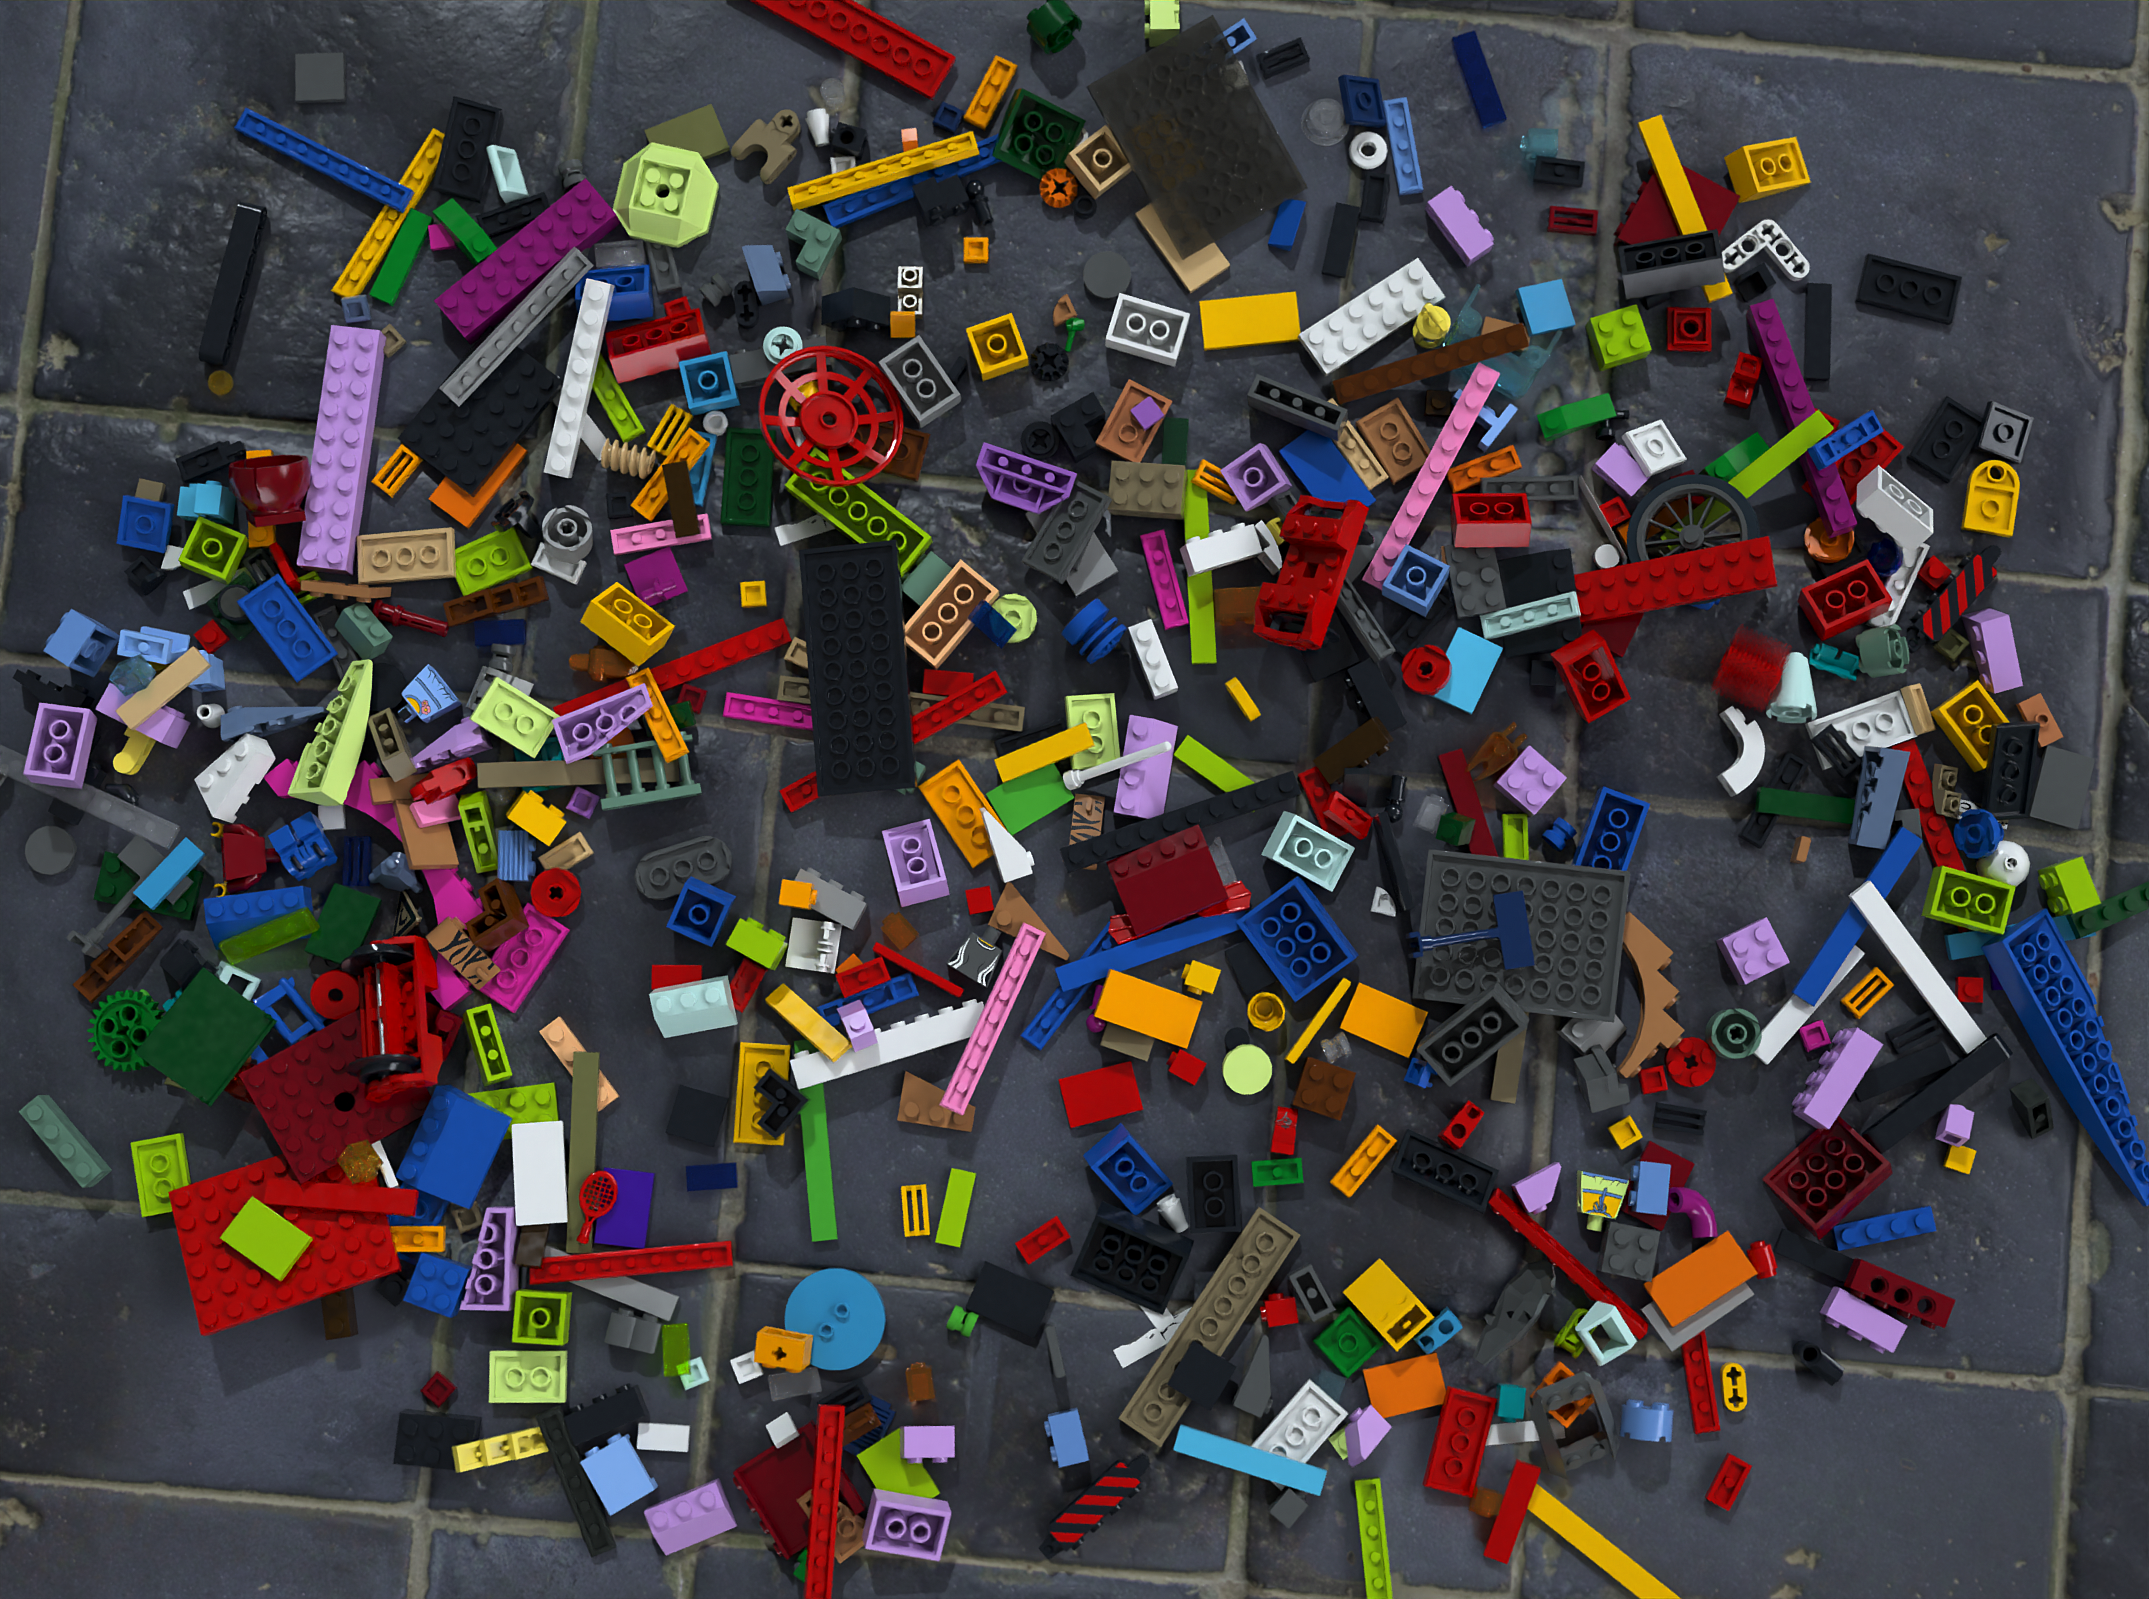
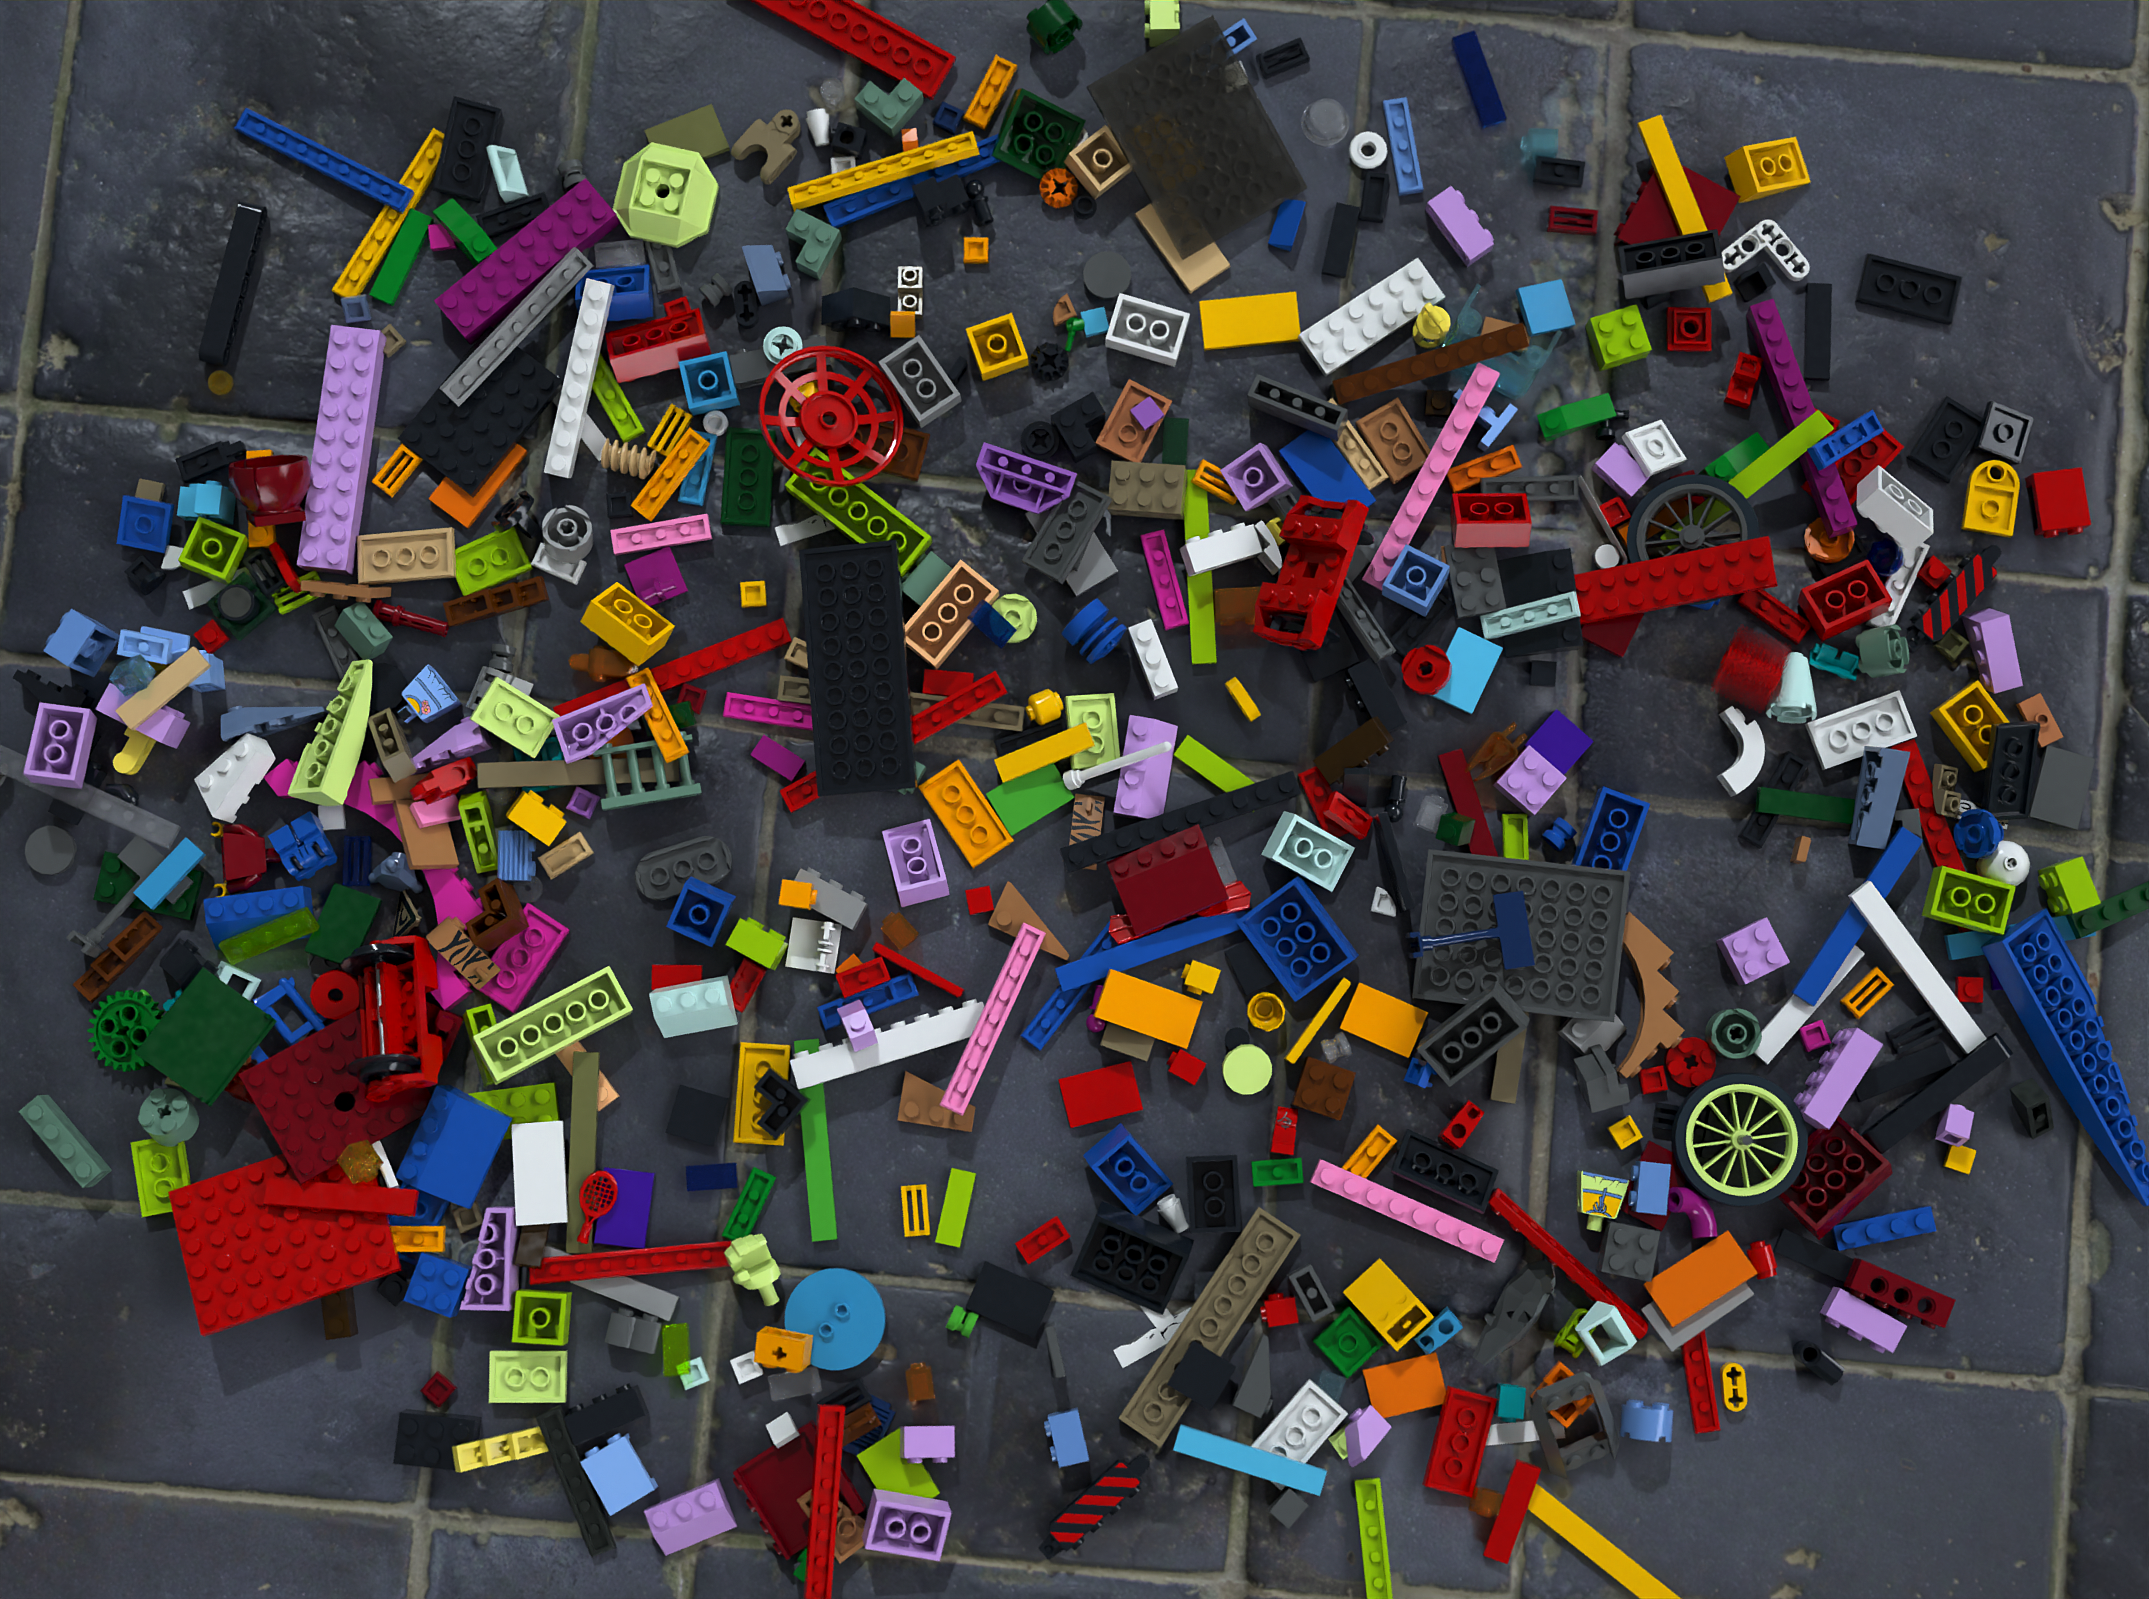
(168, 1117): none -> sand green brick
(214, 717): white cone -> none
(266, 1238): lime tile -> none
(287, 628): blue tile -> none
(320, 77): dark grey tile -> none
(500, 632): clear blue tile -> none
(552, 1025): none -> yellowish green brick
(555, 906): red plate -> none
(663, 1437): white tile -> none
(681, 499): dark brown tile -> none
(749, 1204): none -> green tile
(754, 1266): none -> yellowish green piece
(778, 758): none -> magenta tile
(808, 1022): yellow tile -> none
(889, 111): none -> sand green brick
(978, 956): dark grey torso -> none
(1008, 853): white slope -> none
(1044, 707): none -> yellow head
(1095, 321): none -> medium azure tile
(1362, 101): dark blue tile -> none
(1406, 1210): none -> bright pink plate
(1537, 1188): lavender slope -> none
(1559, 741): none -> dark purple tile
(1590, 676): red brick -> none
(1724, 1106): none -> black plate
(1728, 1481): red plate -> none
(1739, 1139): none -> wheel
(1775, 614): none -> red tile
(1829, 757): black tile -> none
(1918, 709): tan tile -> none
(2059, 502): none -> red panel

